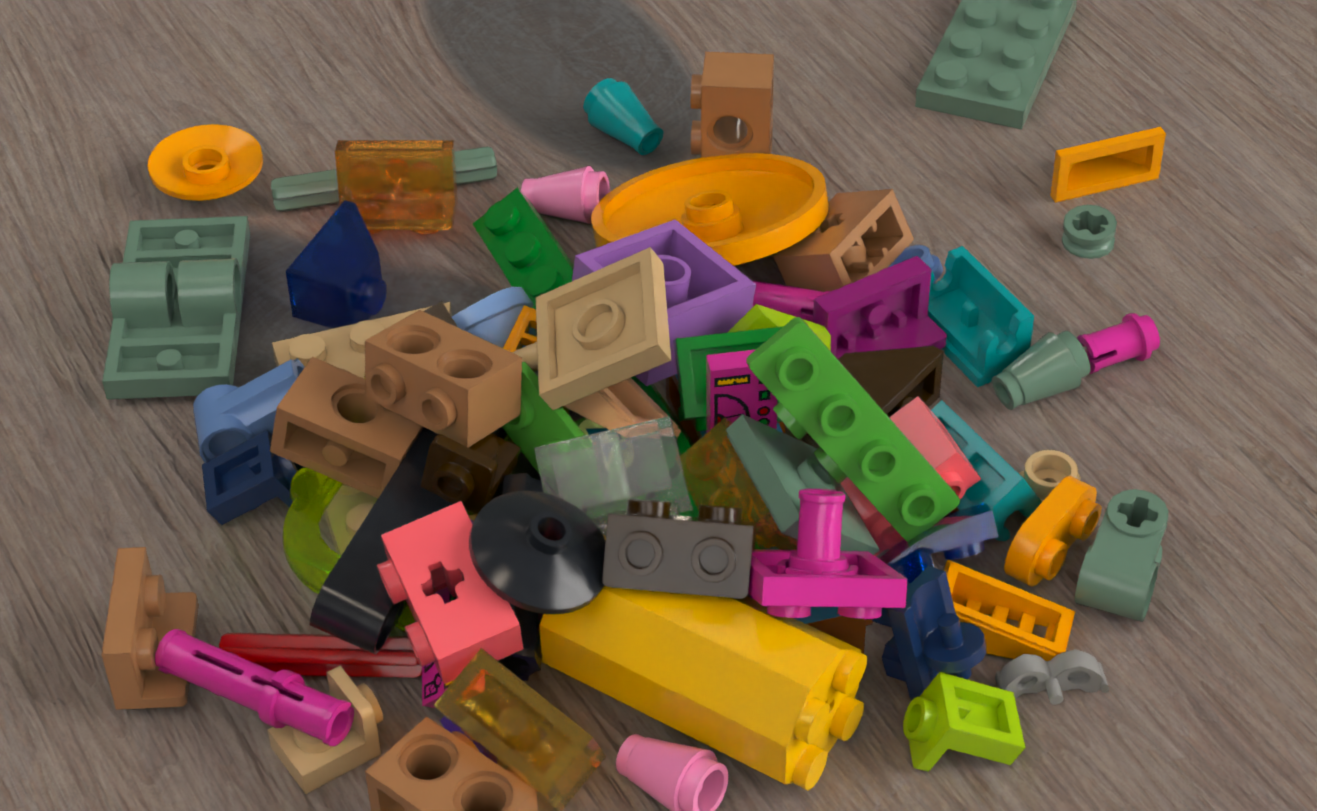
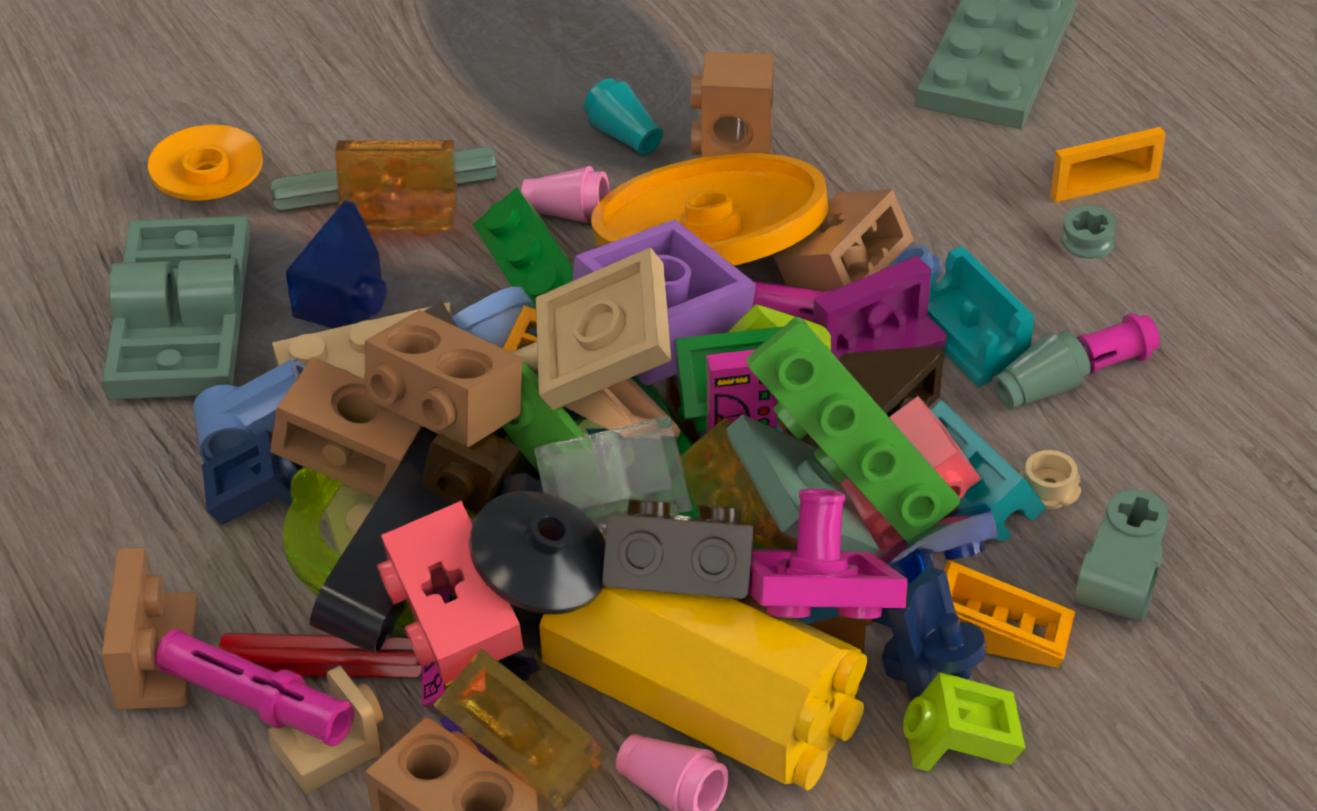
(1050, 531): light orange plate -> none
(1063, 672): light grey piece -> none

